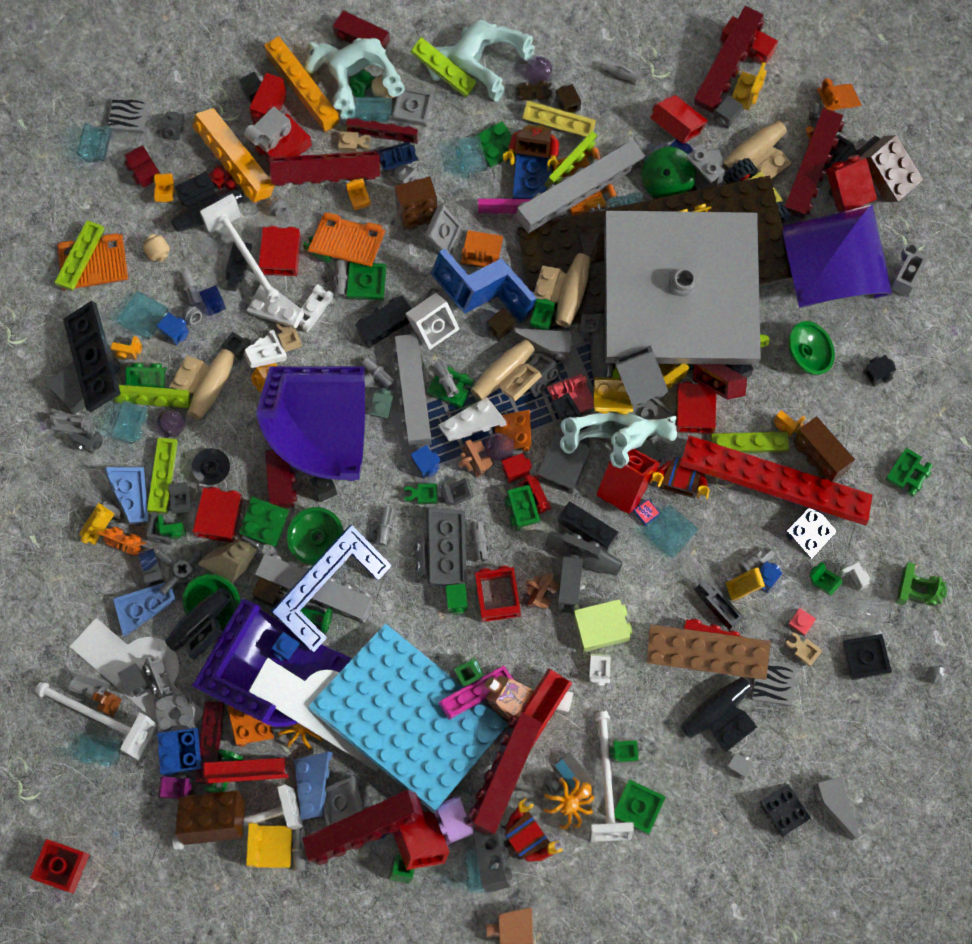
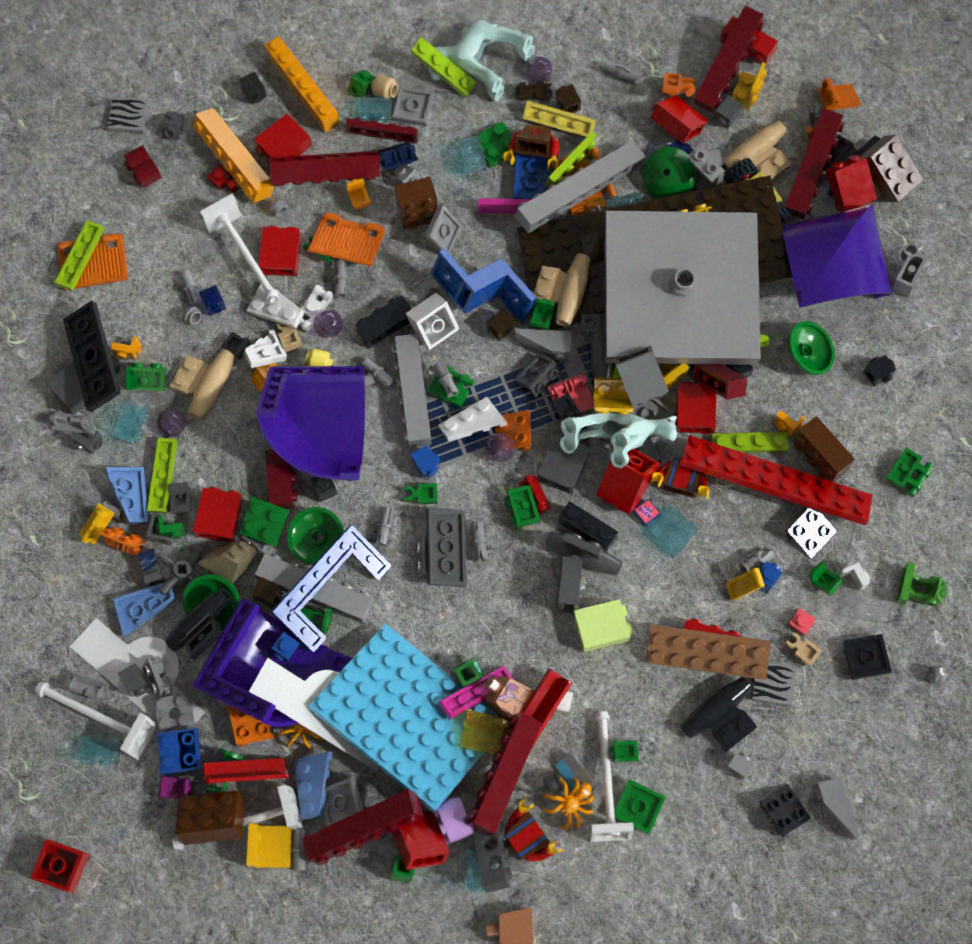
(94, 143): clear light blue bracket -> none
(107, 702): dark orange plate -> none
(142, 315): clear light blue plate -> none
(154, 396): lime plate -> none
(156, 248): tan head -> none
(164, 187): light orange bracket -> none
(173, 328): blue brick -> none
(197, 195): black plate -> none
(206, 459): black dish -> none
(210, 734): dark red tile -> none
(236, 266): black hinge -> none
(268, 129): light grey hinge -> none
(269, 95): red brick -> none
(318, 358): none -> light yellow head
(328, 323): none -> clear purple hair
(348, 62): light aqua animal -> none
(350, 27): dark red brick -> none
(350, 141): tan plate -> none
(366, 281): green plate -> none
(382, 402): sand green bracket -> none
(456, 599): green brick -> none
(457, 492): dark grey bracket -> none
(471, 459): nougat hips -> none
(481, 248): orange hinge -> none
(482, 732): none -> clear yellow hinge
(498, 613): red window -> none
(508, 373): tan plate -> none
(516, 467): red brick -> none
(539, 588): nougat hips -> none
(599, 669): white bracket -> none
(675, 83): none -> orange plate
(719, 605): black hinge -> none

